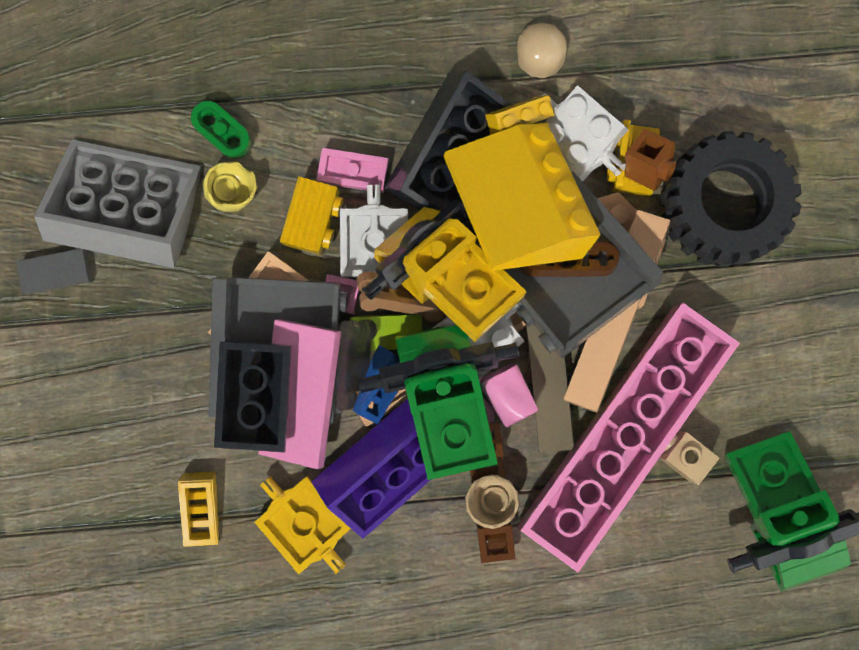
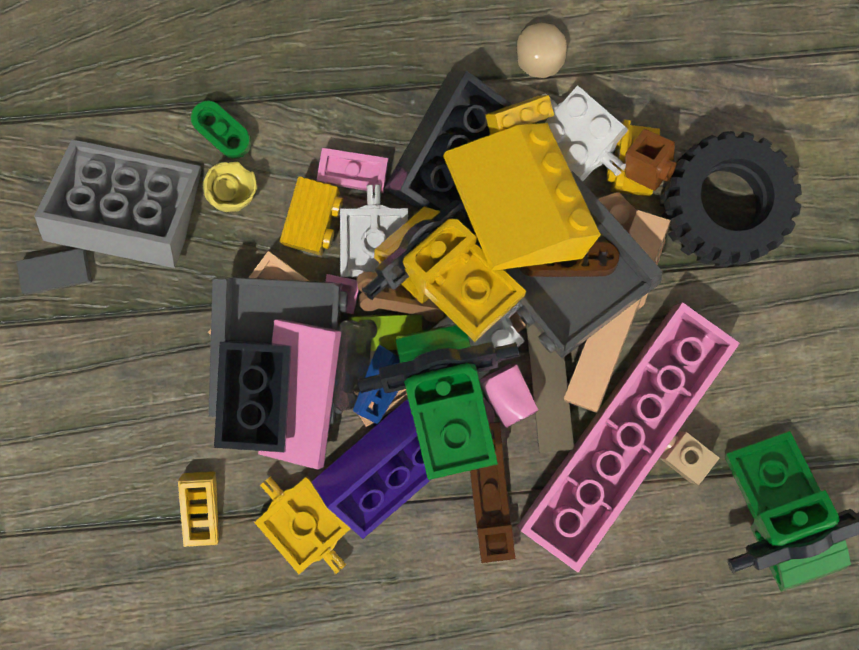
(492, 501): tan hair -> none

